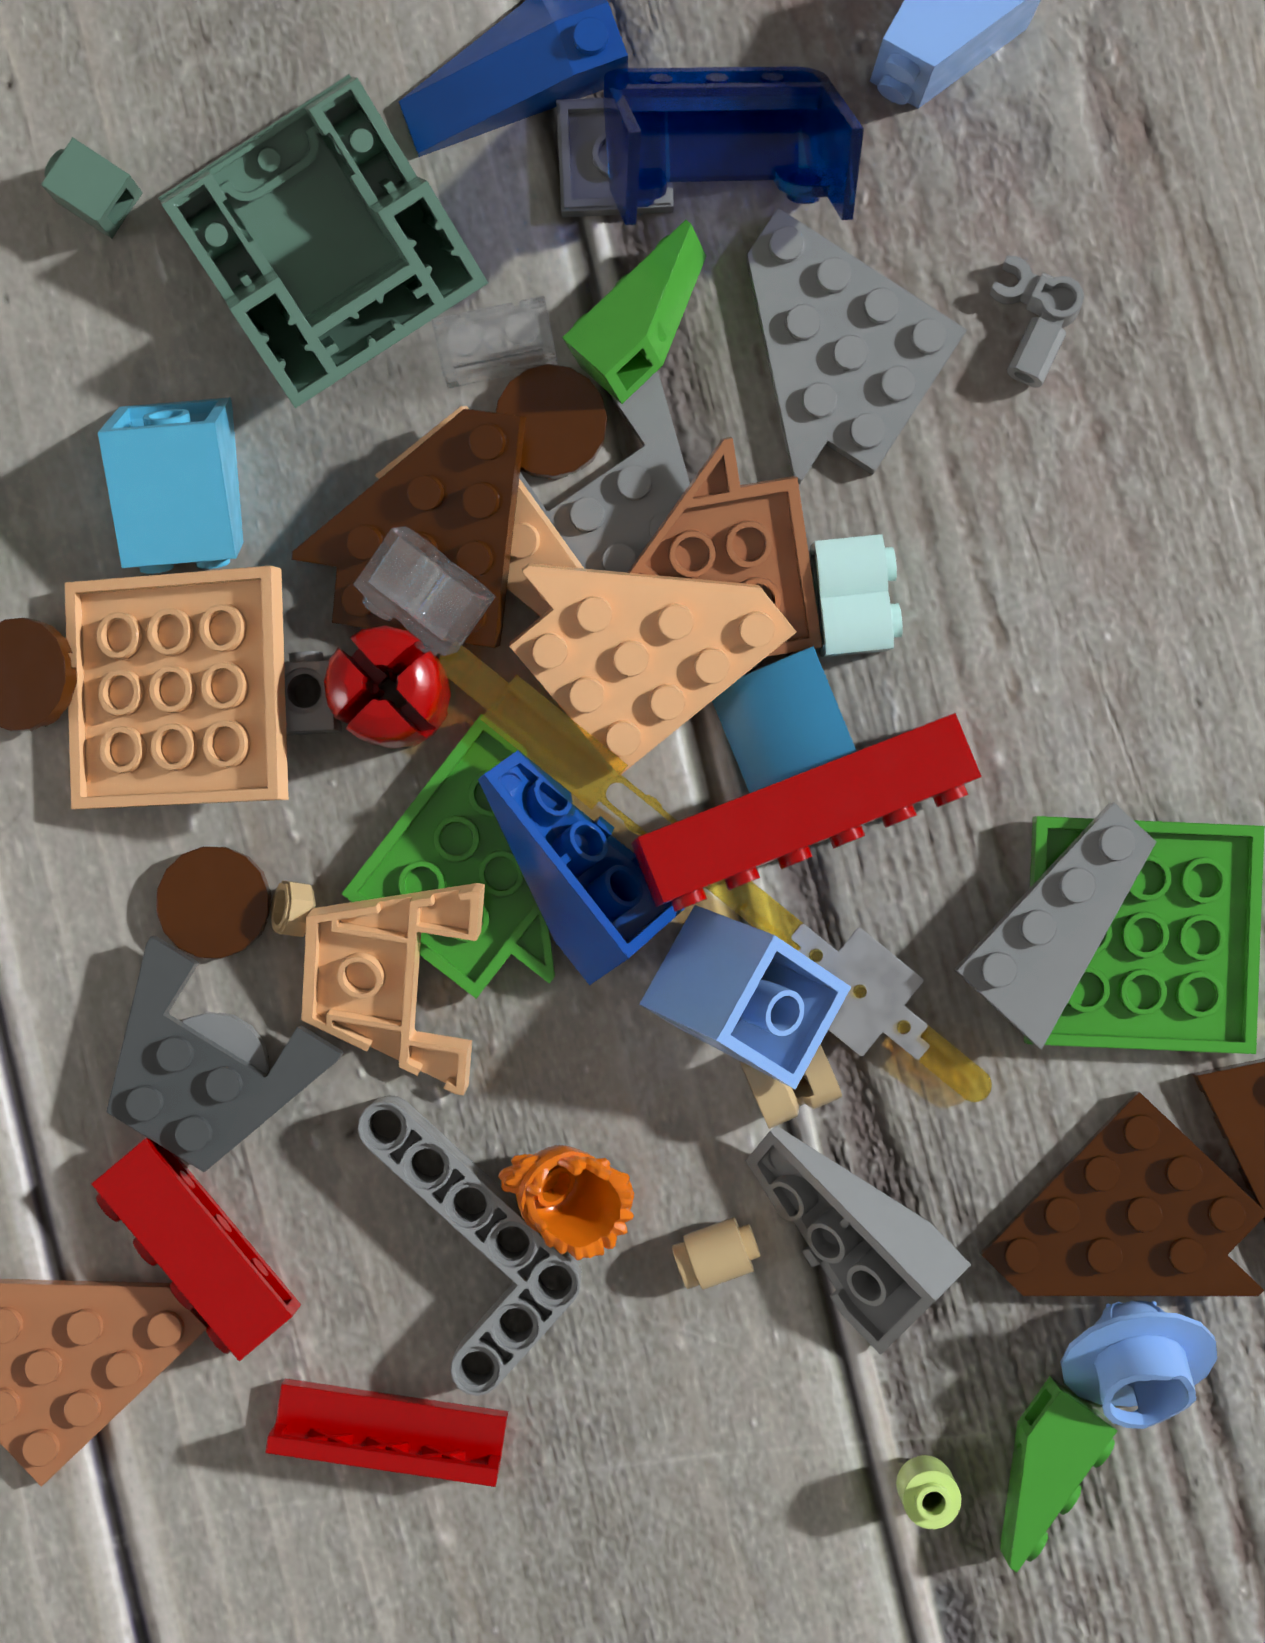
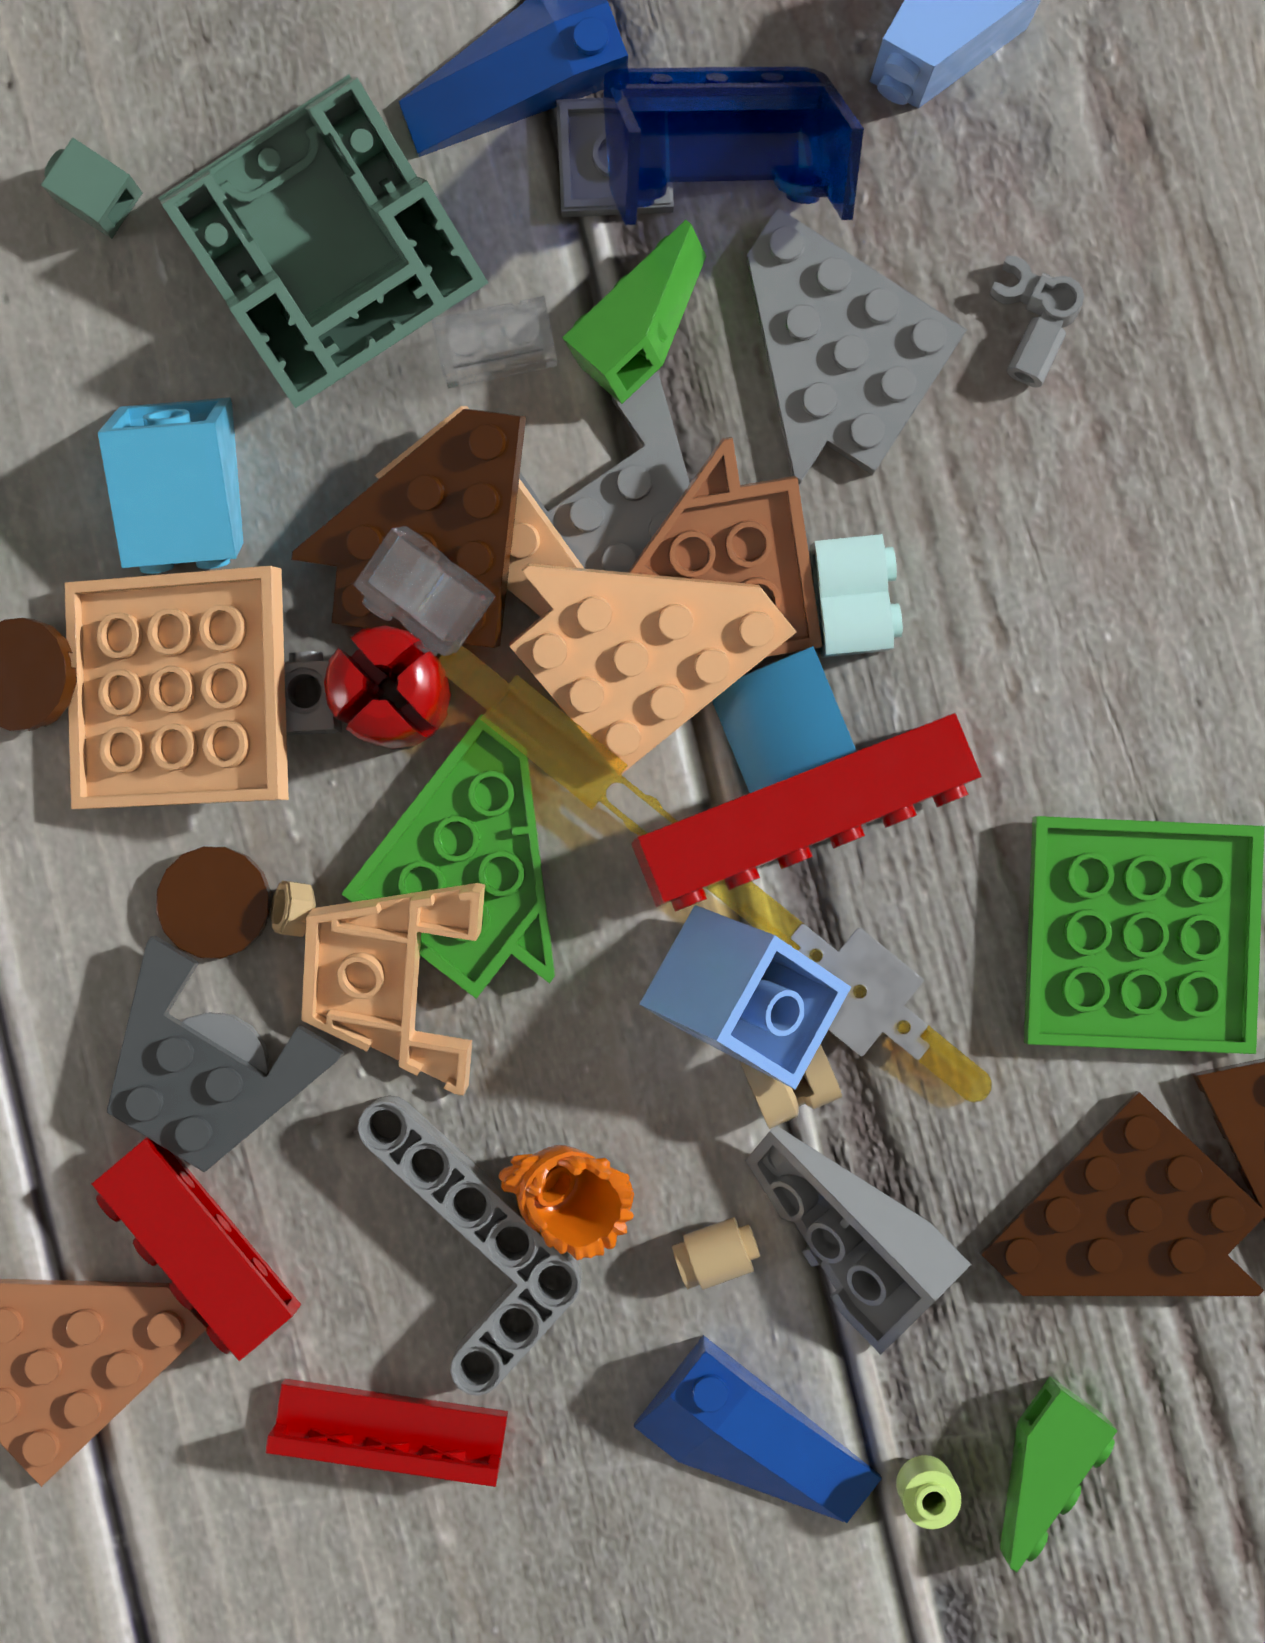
(562, 419): reddish brown tile -> none
(574, 868): blue wedge -> none
(743, 1431): none -> blue wedge
(1052, 932): light grey wing -> none
(1139, 1360): light blue helmet -> none

